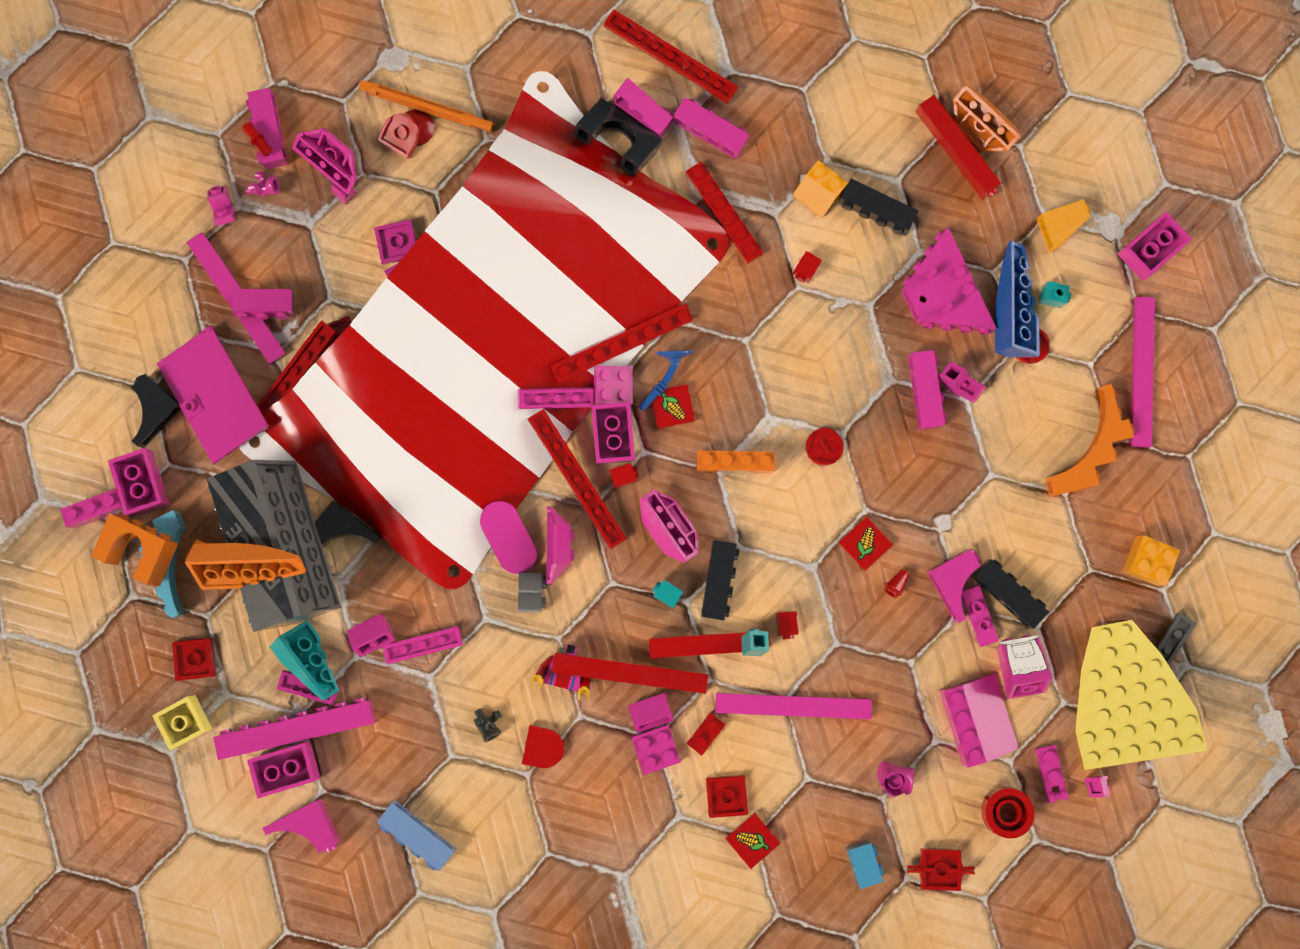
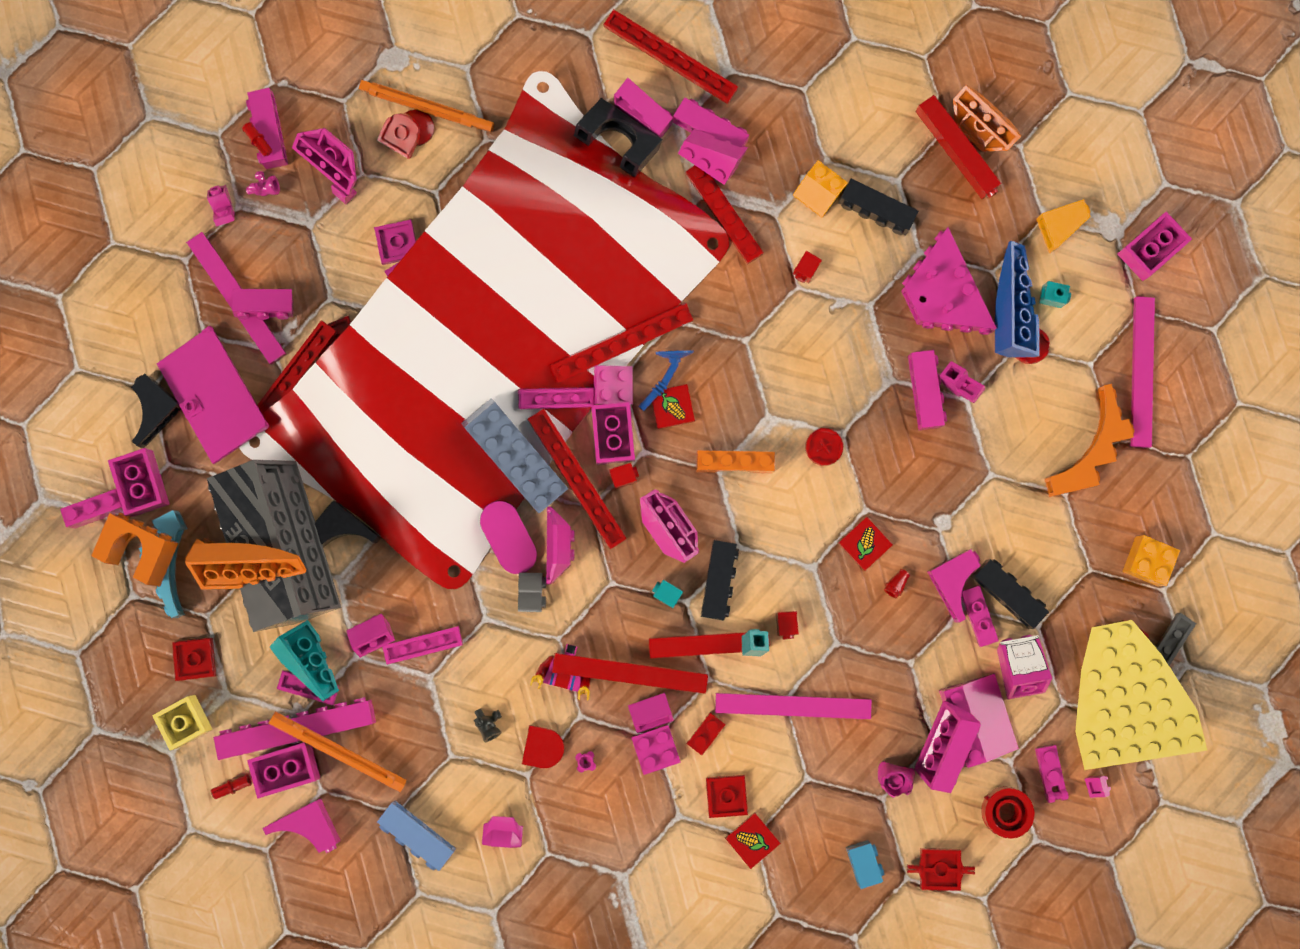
(231, 786): none -> red axle
(337, 751): none -> orange piece
(502, 833): none -> dark pink slope
(514, 455): none -> sand blue brick
(581, 765): none -> dark pink plate
(712, 155): none -> dark pink wedge
(947, 747): none -> dark pink slope

